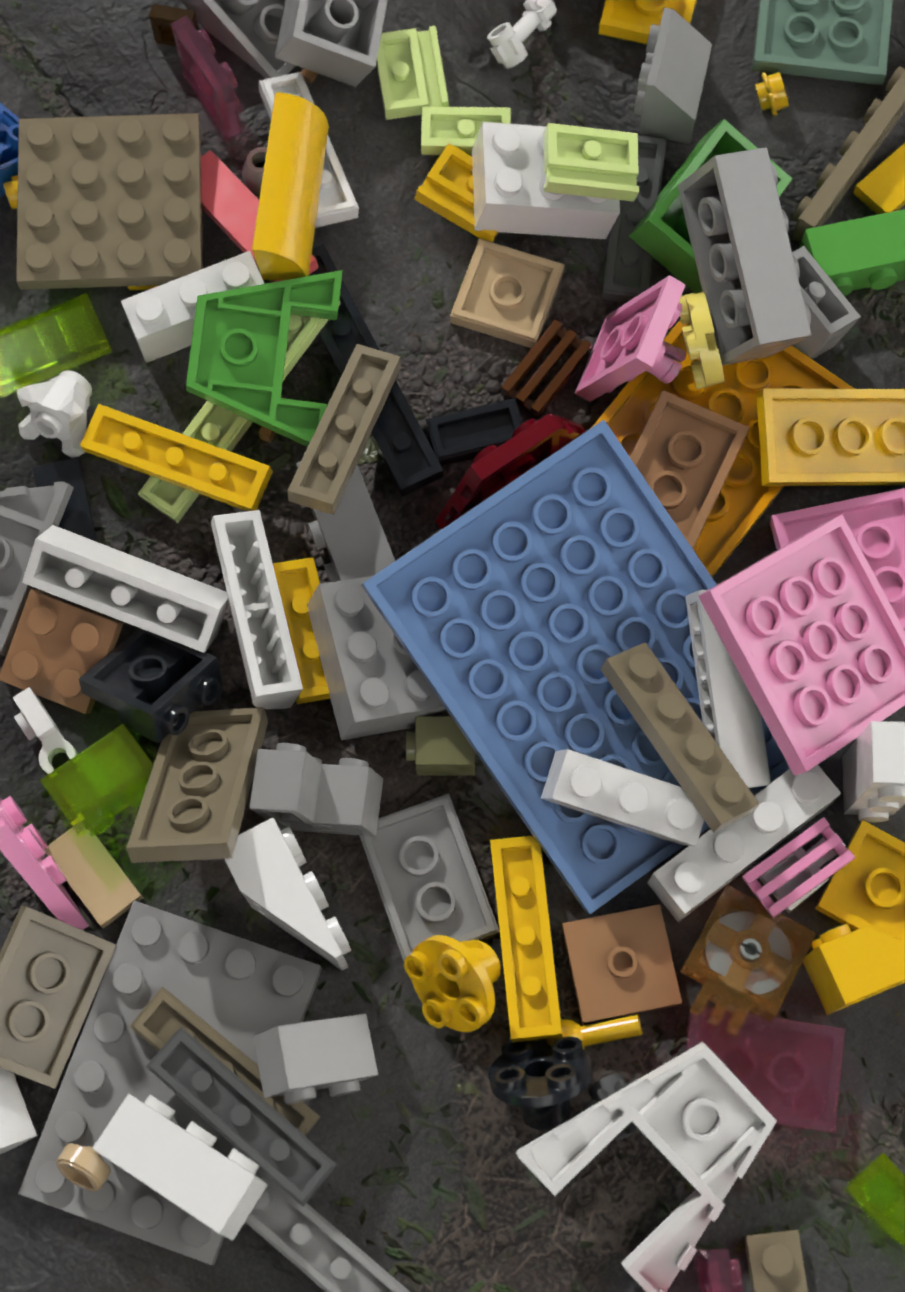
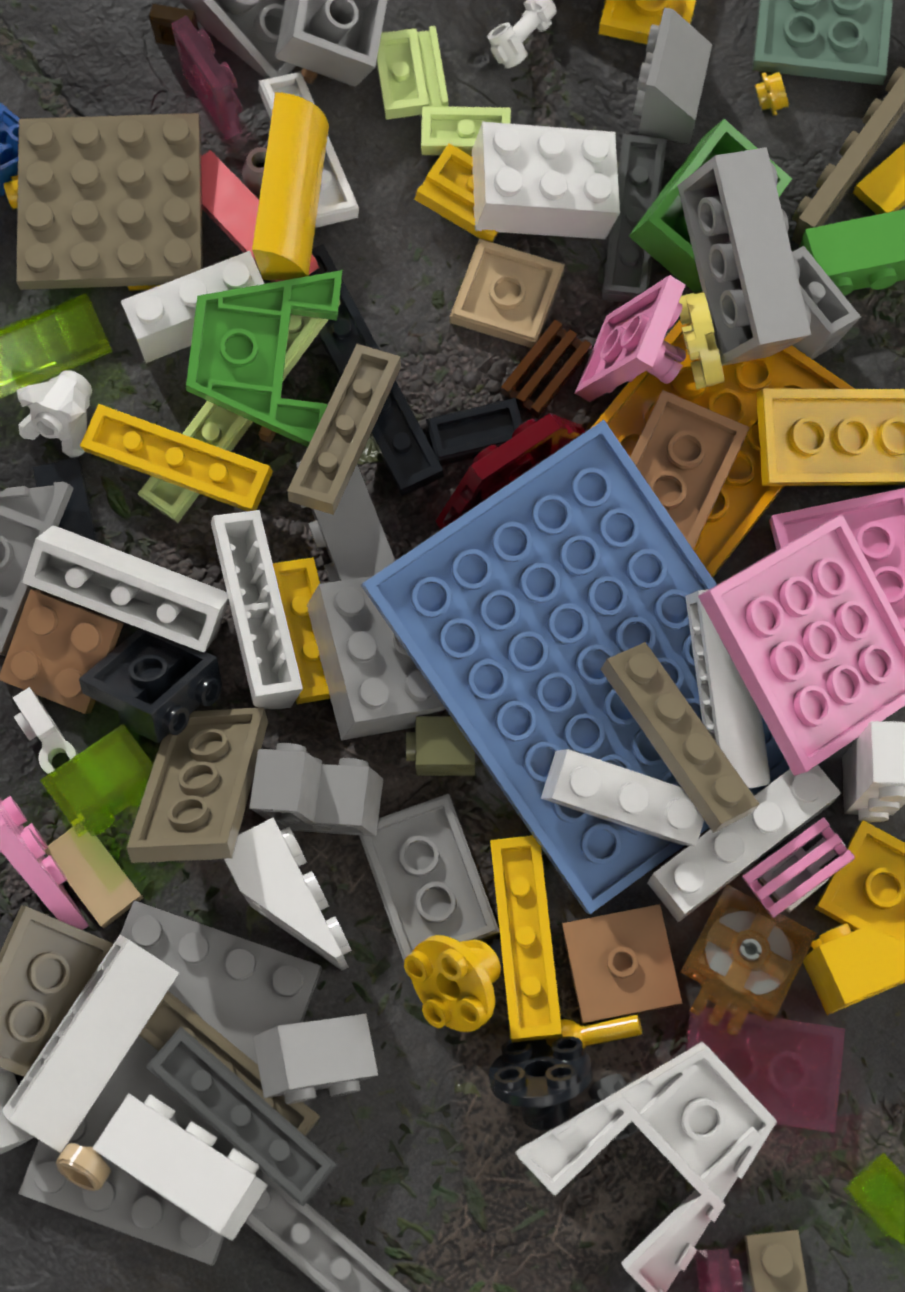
(89, 1043): none -> white brick
(591, 162): yellowish green plate -> none

